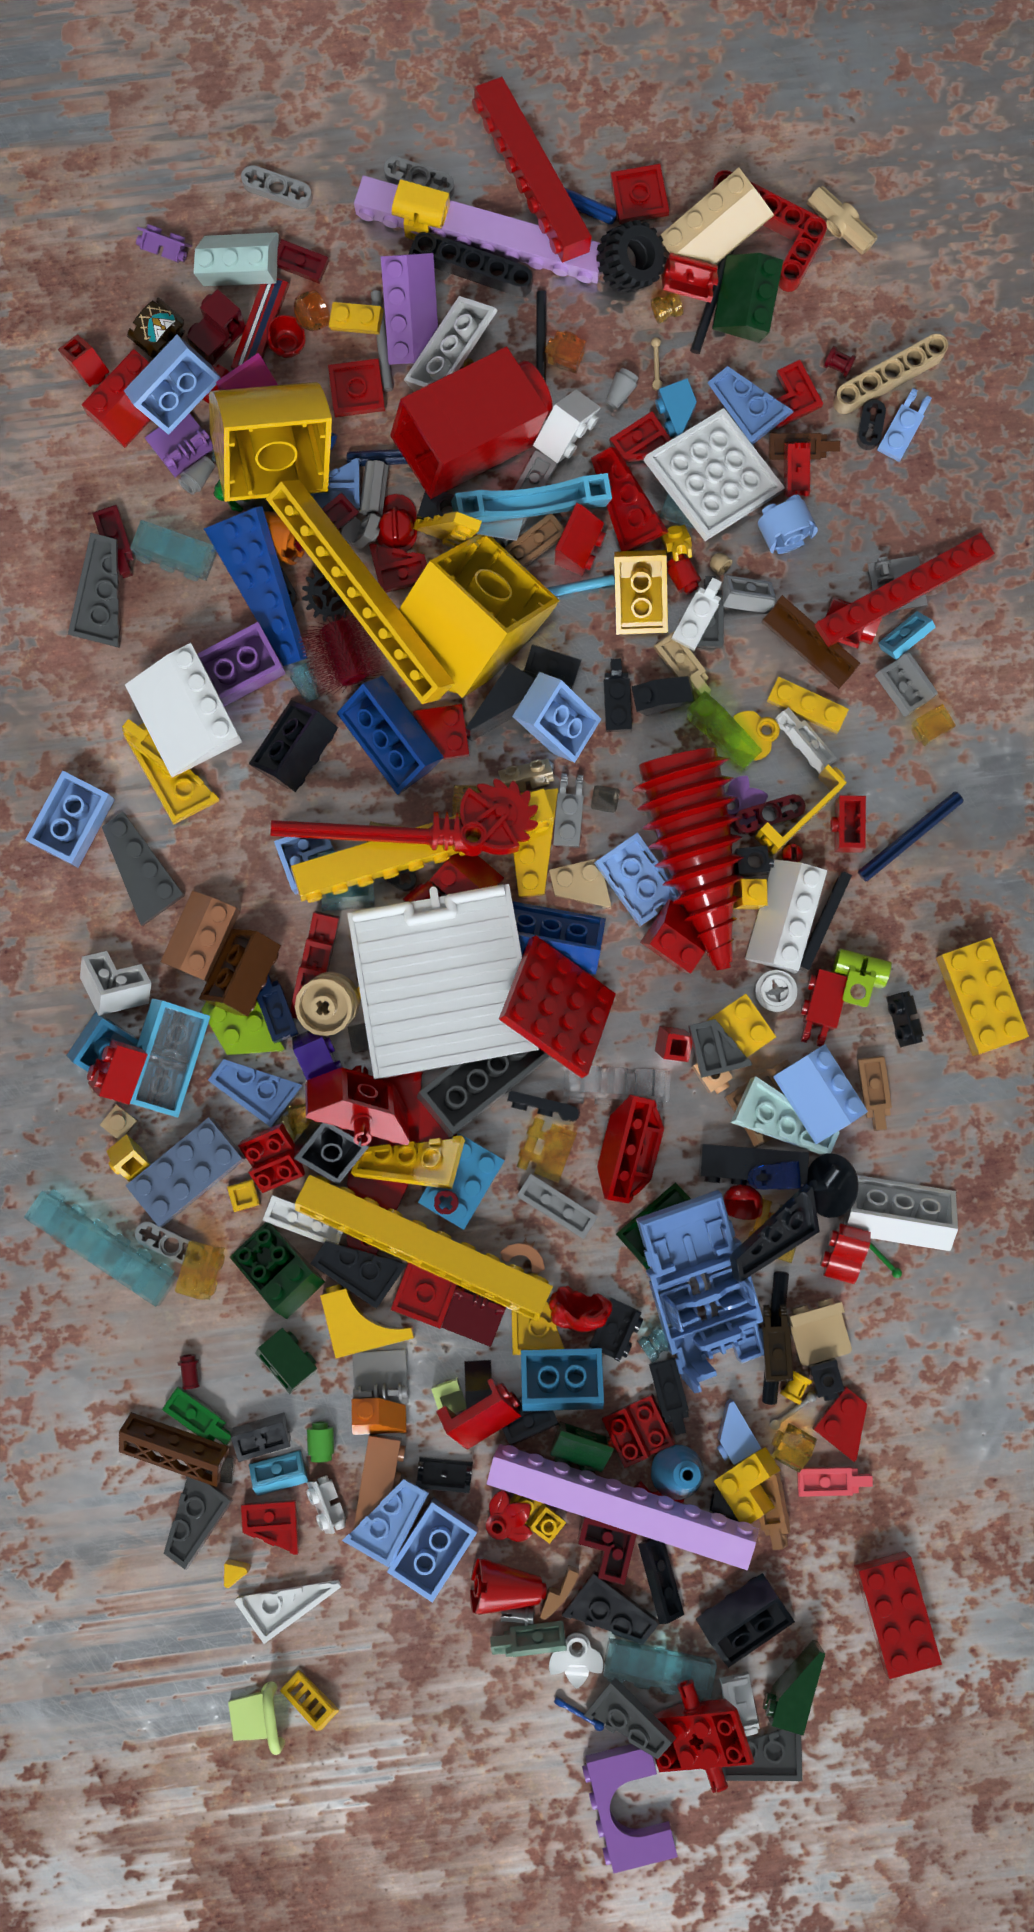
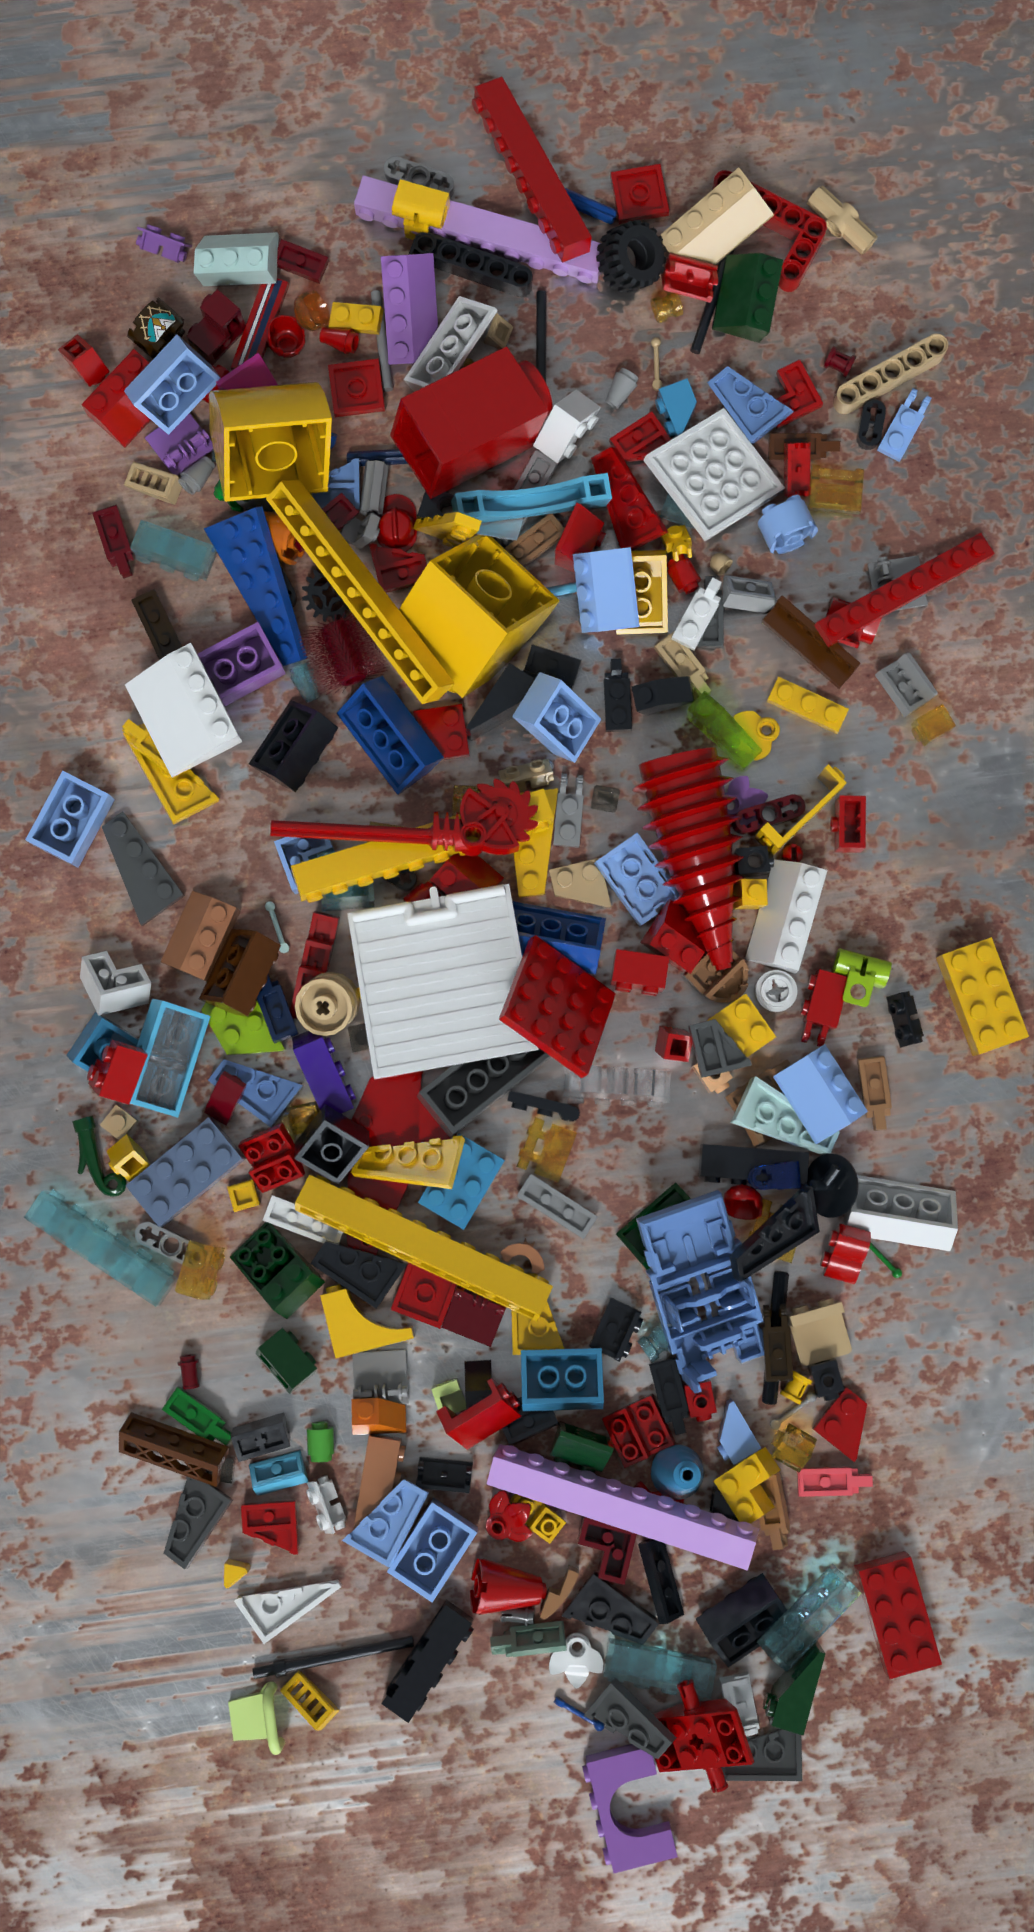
(90, 1155): none -> dark green plant
(97, 597): dark grey wing -> none
(156, 623): none -> dark brown plate
(168, 490): none -> tan slope
(225, 1097): none -> dark red slope
(270, 906): none -> light aqua hinge
(281, 197): light grey beam -> none
(281, 1667): none -> black bar
(340, 338): none -> red cone
(358, 1104): red slope -> none
(427, 1660): none -> black wedge
(454, 1202): dark red bush -> none
(498, 332): none -> tan slope
(565, 351): clear orange brick -> none
(577, 1310): red hair -> none
(606, 590): none -> light blue slope
(630, 1149): red wedge -> none
(639, 972): none -> red brick
(701, 1413): none -> red brick
(720, 985): none -> medium nougat slope
(806, 740): white hinge -> none
(809, 1617): none -> clear light blue brick
(824, 921): black tile -> none
(835, 497): none -> clear yellow plate
(906, 635): medium azure plate -> none
(910, 836): dark blue axle -> none

